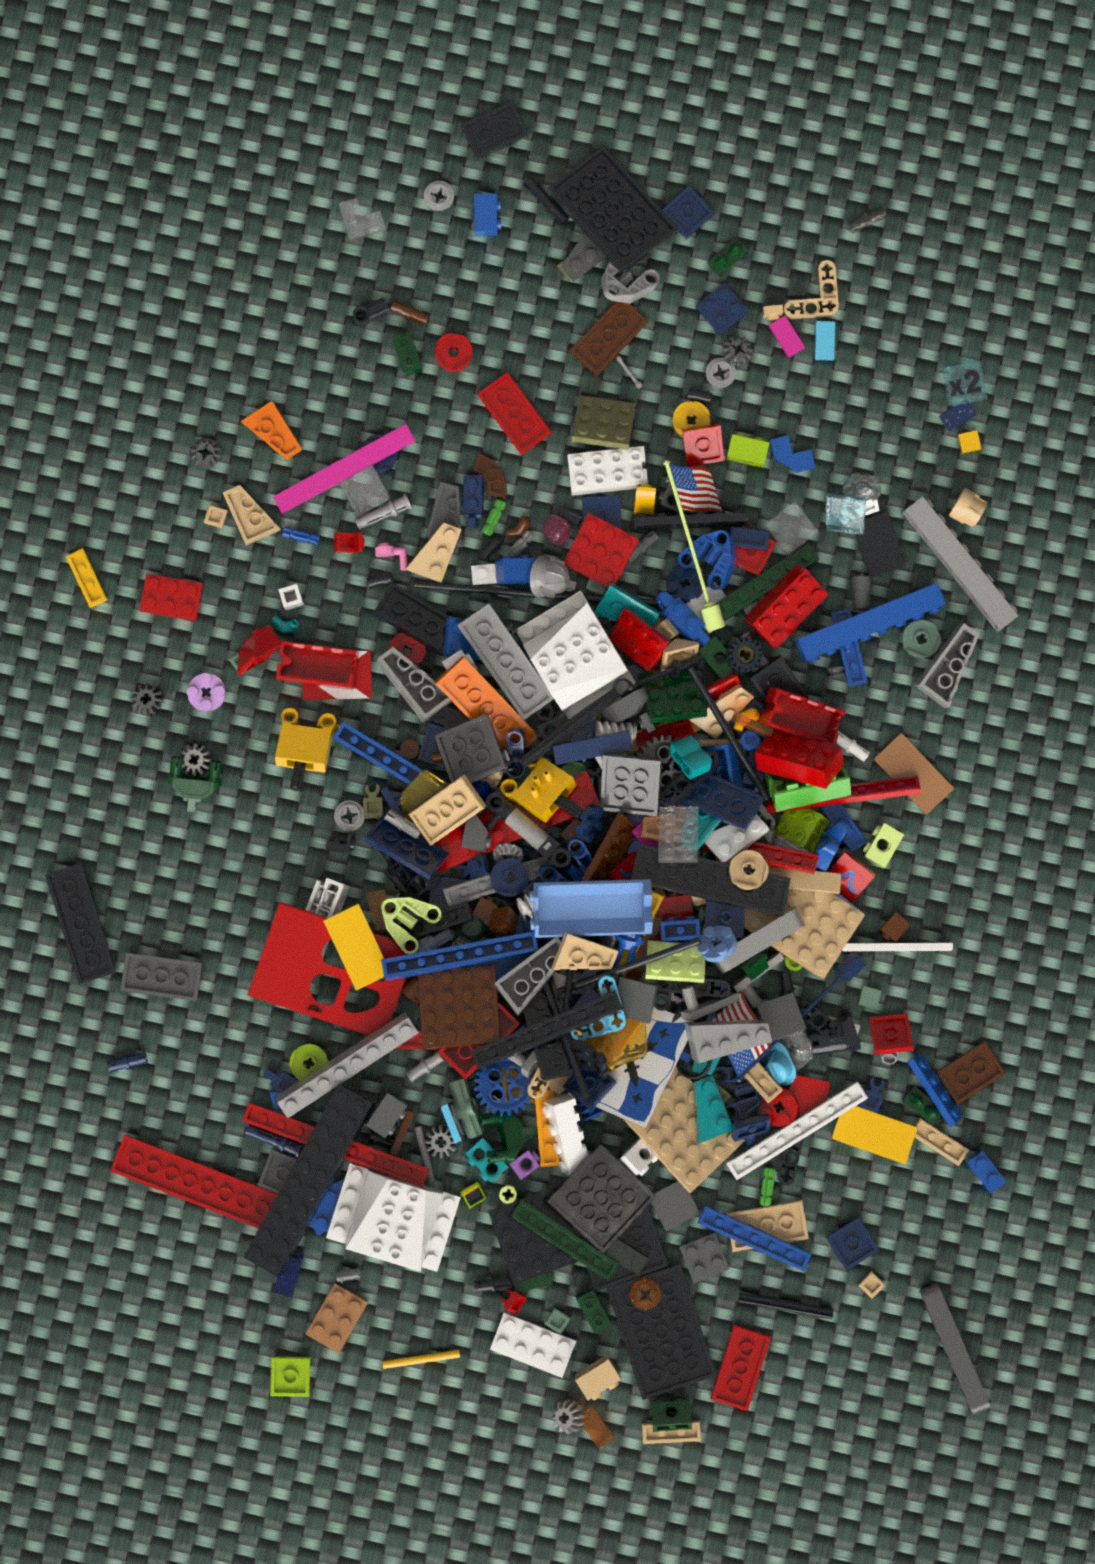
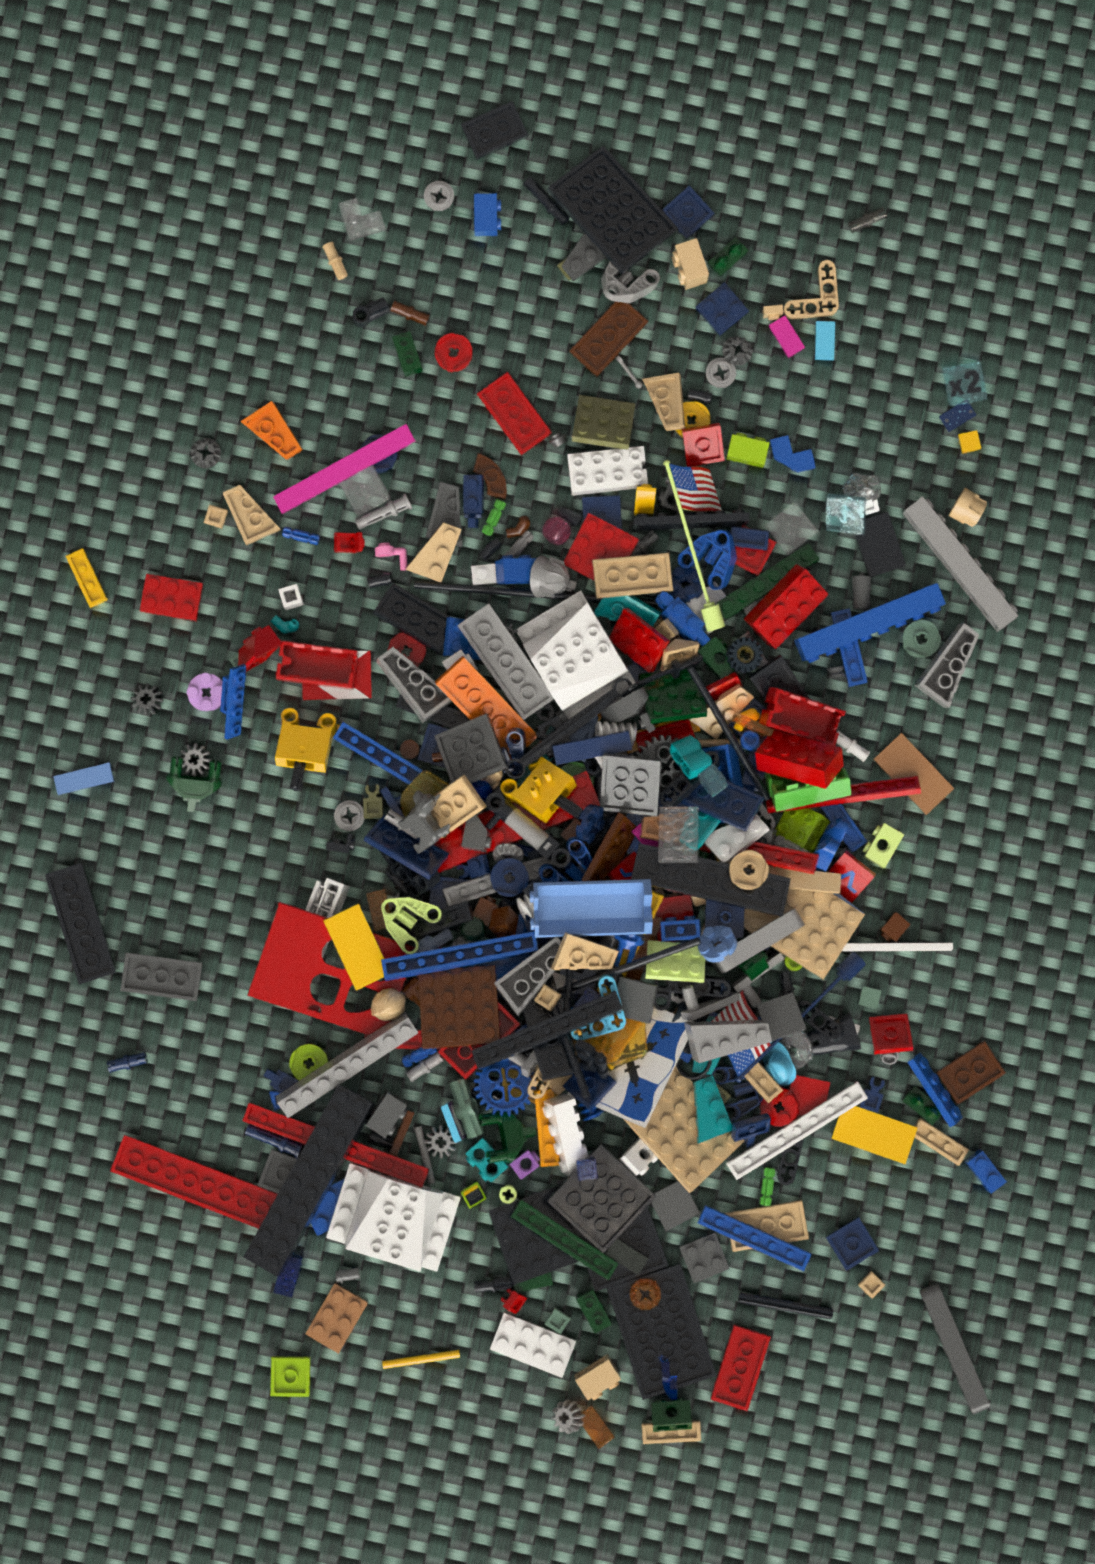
(84, 778): none -> medium blue tile
(232, 700): none -> blue bracket
(335, 260): none -> tan axle
(388, 1004): none -> tan hair
(417, 1056): none -> blue axle
(422, 822): none -> dark grey animal
(547, 997): none -> tan tile
(558, 439): none -> flat silver plate
(586, 1169): none -> clear blue tile
(632, 575): none -> tan tile
(667, 399): none -> tan wing
(669, 1382): none -> clear blue slope
(690, 264): none -> tan brick
(712, 780): none -> clear light blue brick

